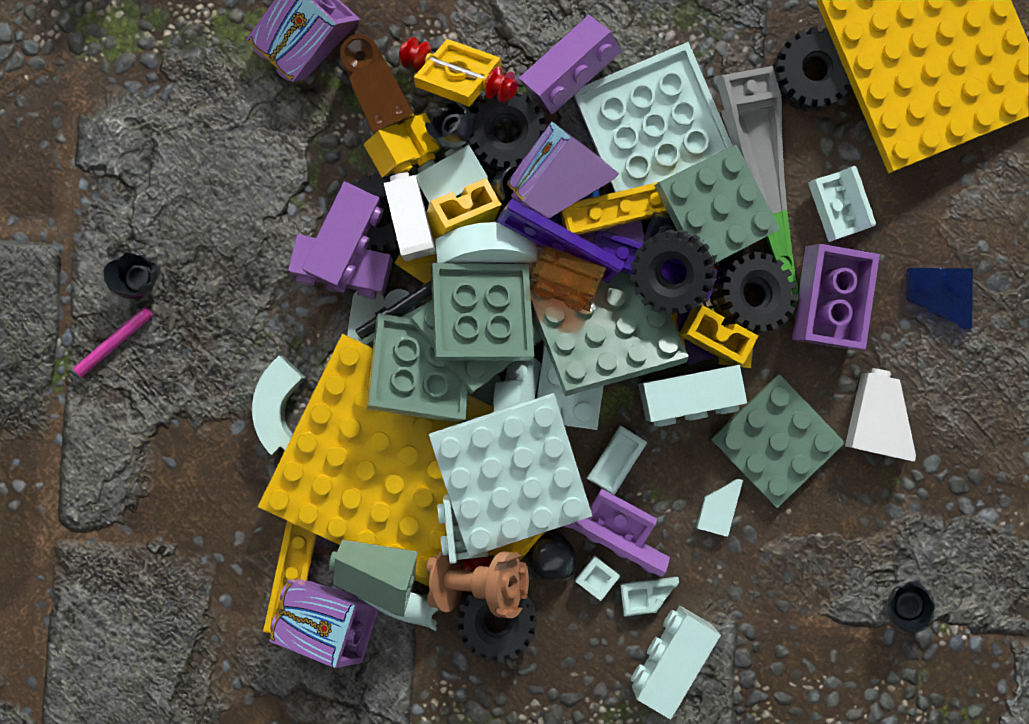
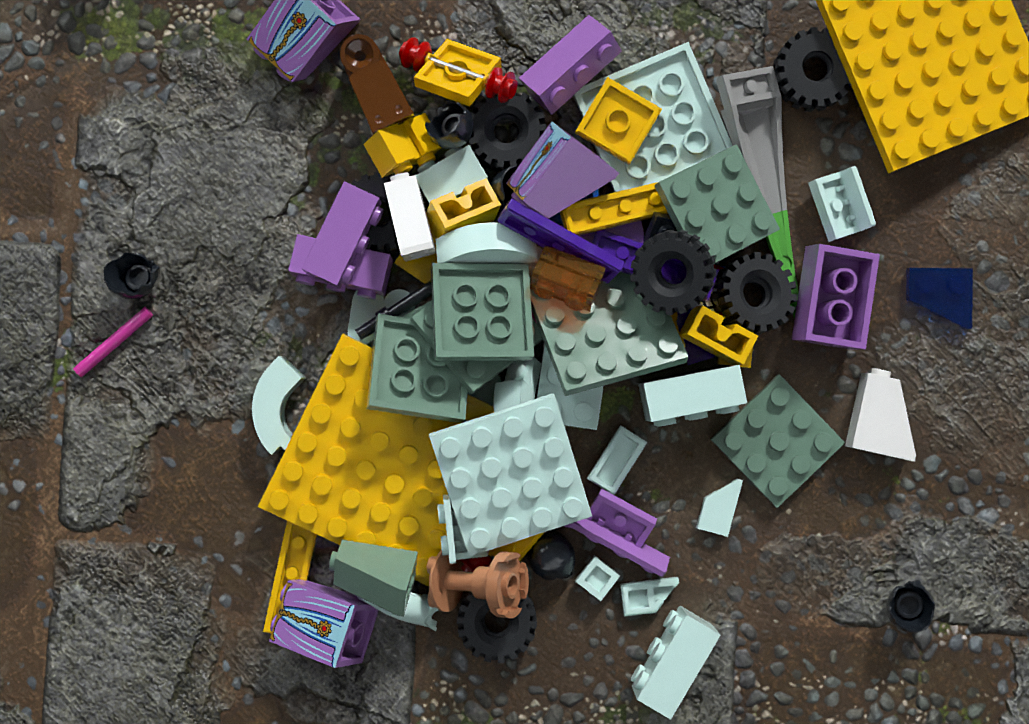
(618, 120): none -> yellow tile

